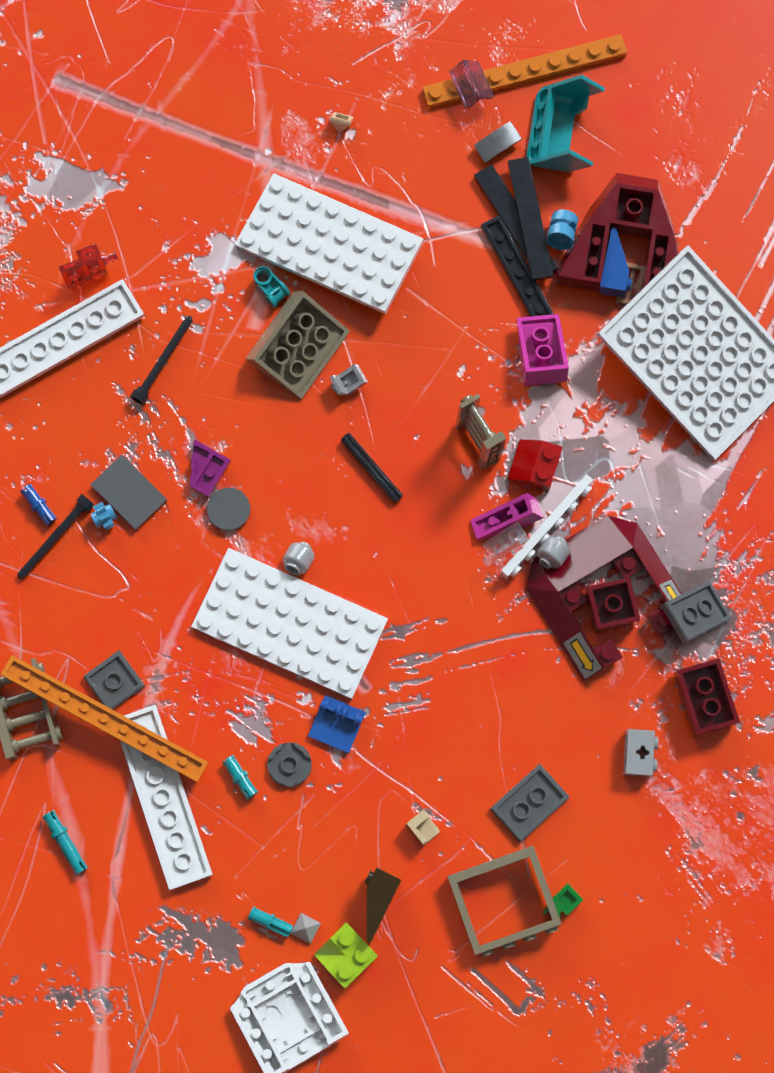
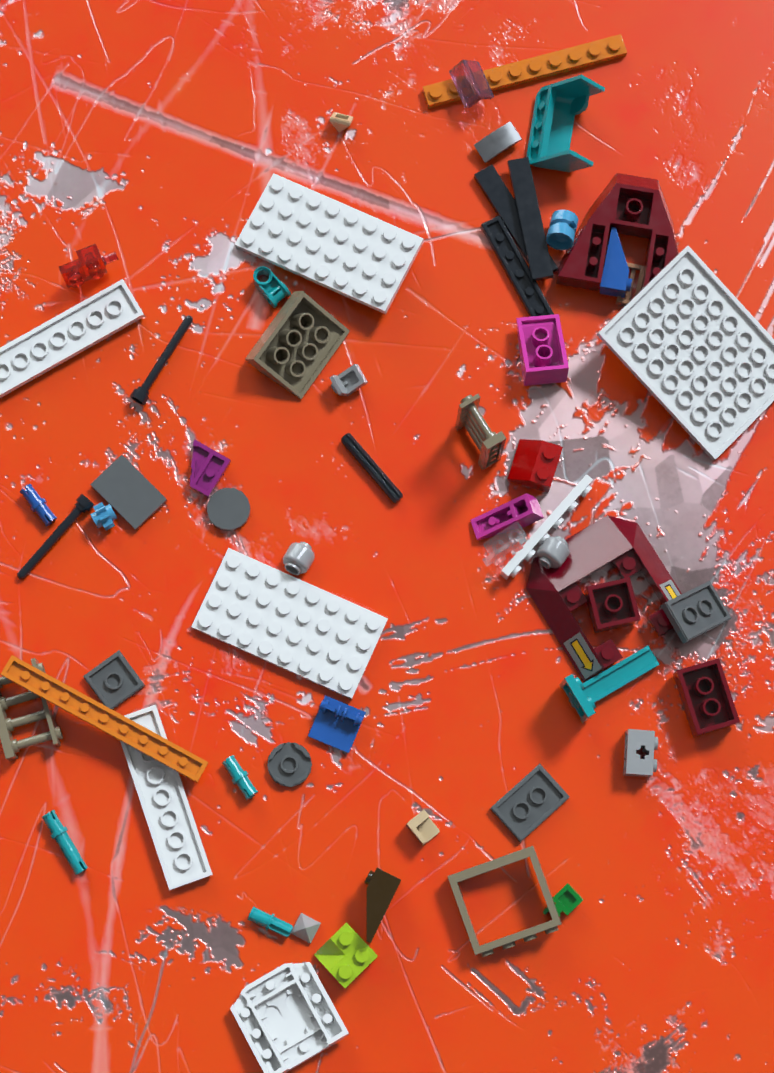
(584, 695): none -> teal bracket

